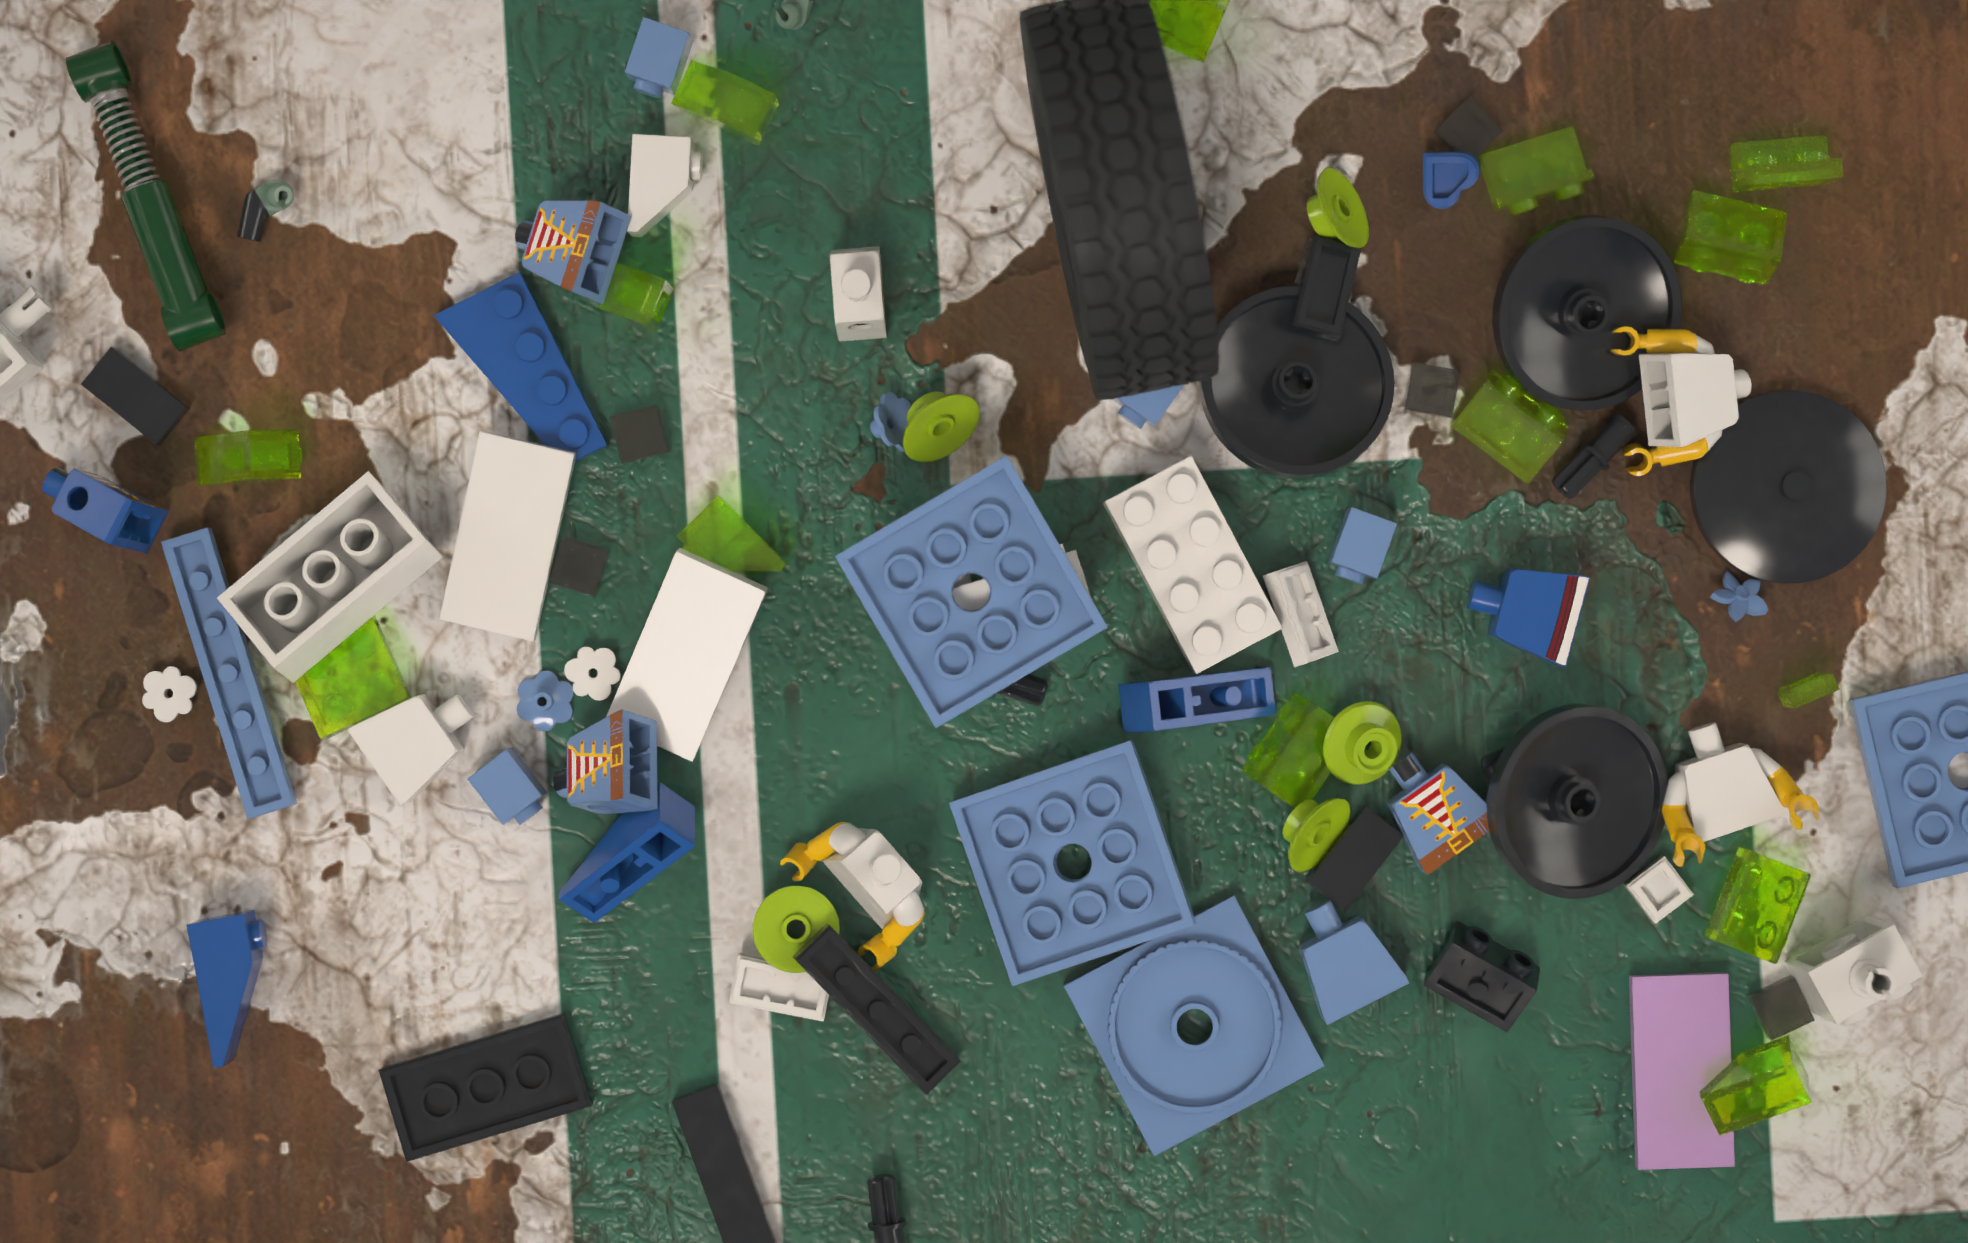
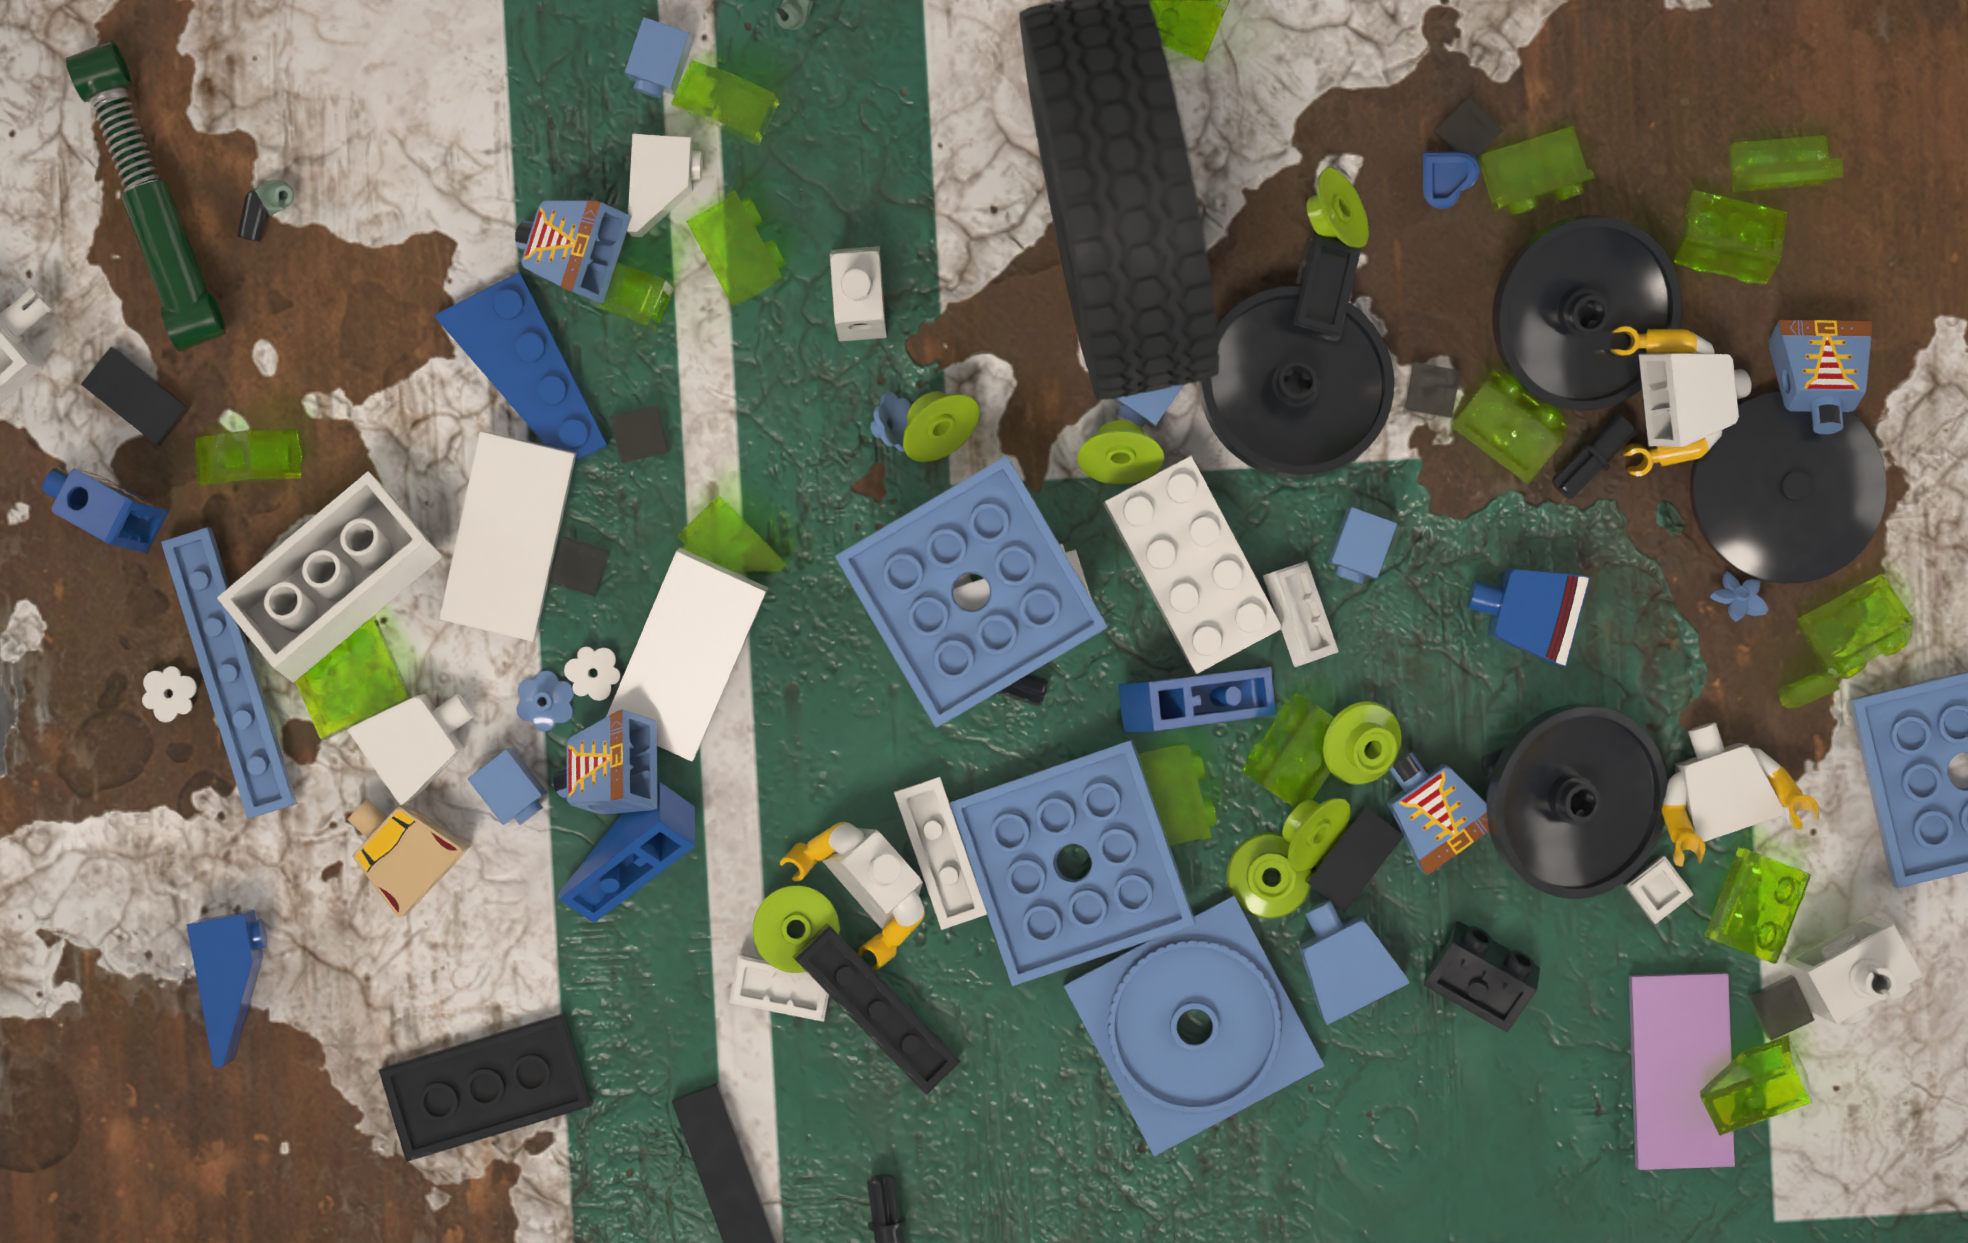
(403, 853): none -> tan torso
(735, 248): none -> clear neon green bracket
(940, 852): none -> white plate
(1120, 454): none -> lime piece
(1174, 784): none -> clear neon green bracket
(1246, 873): none -> lime piece
(1822, 367): none -> medium blue torso
(1857, 628): none -> clear neon green bracket

